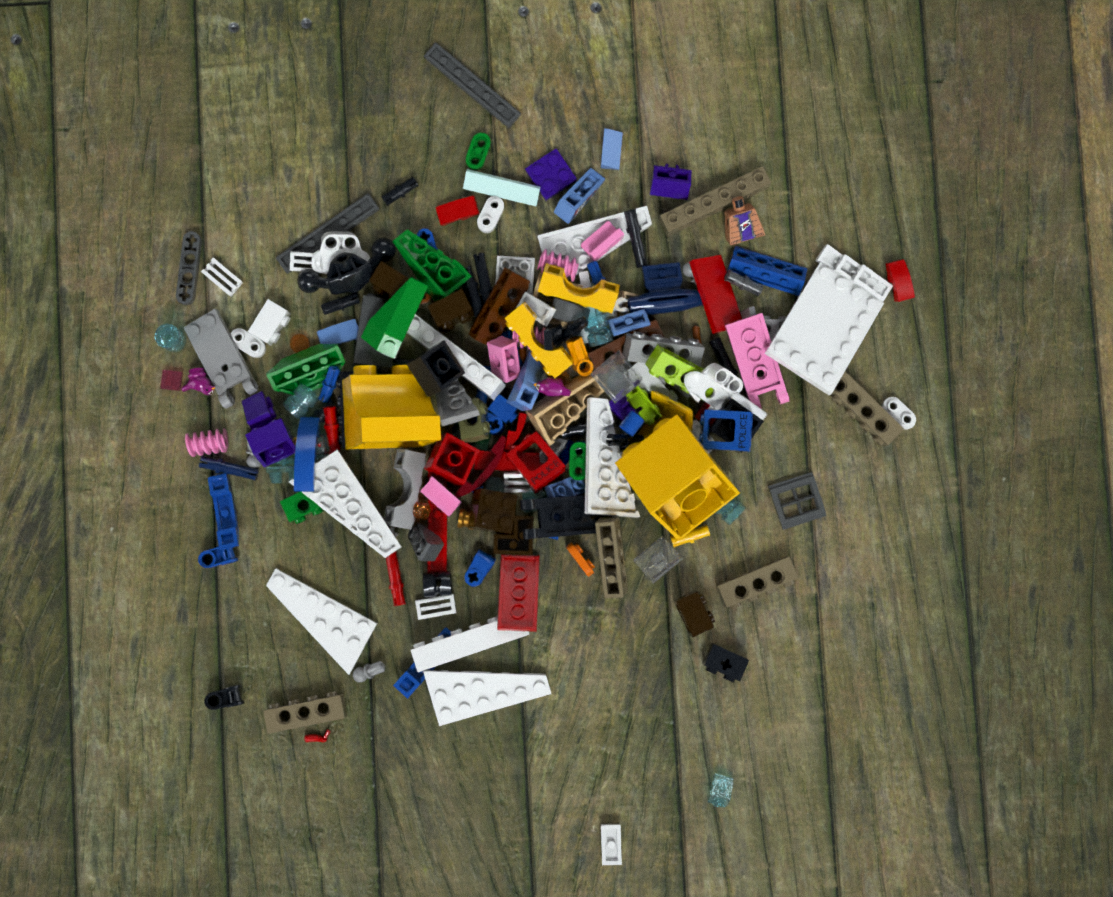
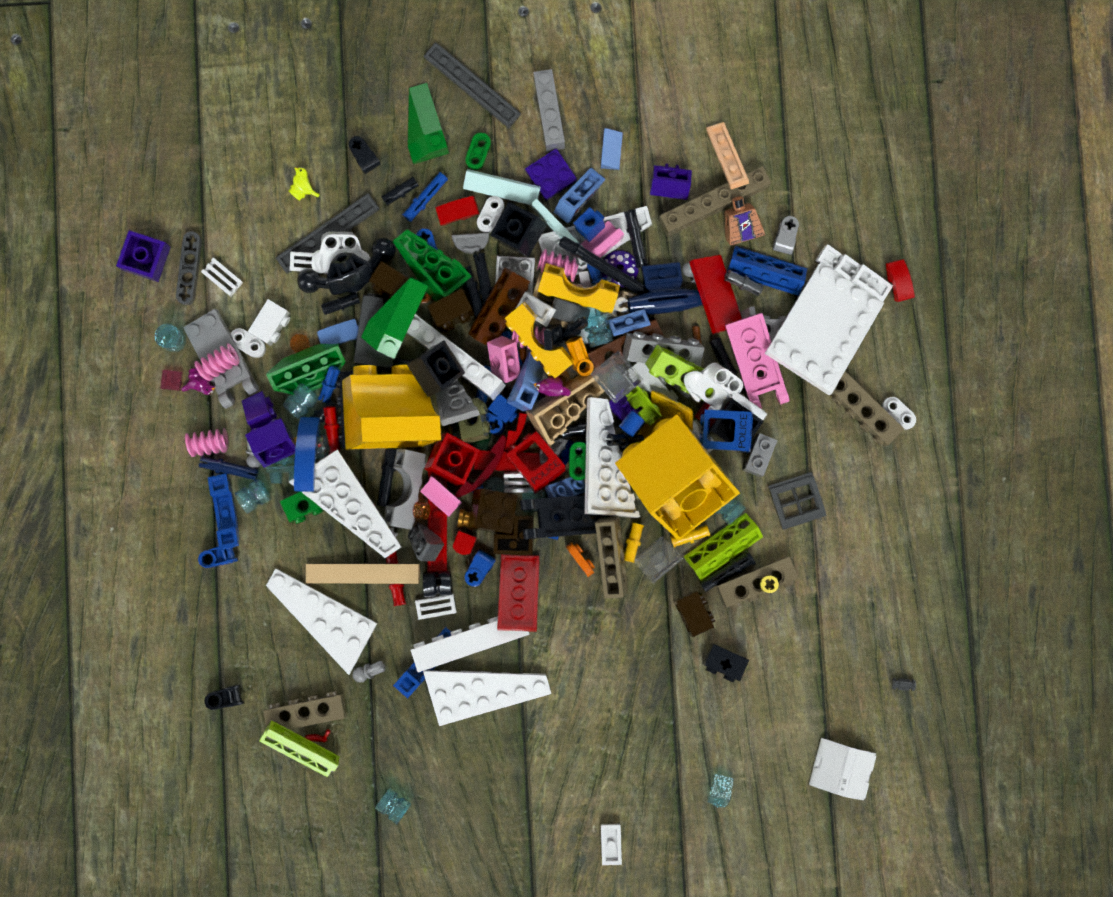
(143, 256): none -> dark purple brick
(218, 363): none -> bright pink piece
(252, 496): none -> clear light blue wheel
(301, 184): none -> neon yellow animal
(301, 746): none -> lime fence
(363, 573): none -> tan tile
(365, 156): none -> black piece
(386, 478): none -> black pin
(393, 806): none -> clear light blue wheel
(420, 202): none -> blue pin
(424, 129): none -> green wedge
(464, 543): none -> red piece
(471, 242): none -> light grey tile
(518, 229): none -> black brick
(549, 110): none -> light grey arch
(551, 221): none -> light aqua tile
(577, 250): none -> black axle
(592, 231): none -> blue brick
(626, 260): none -> dark purple dish
(633, 542): none -> yellow pin
(725, 549): none -> lime fence
(727, 155): none -> light nougat tile
(737, 568): none -> black pin
(760, 455): none -> light grey brick
(775, 585): none -> light yellow bush
(785, 238): none -> light grey piece
(842, 769): none -> white piece
(903, 684): none -> dark grey piece

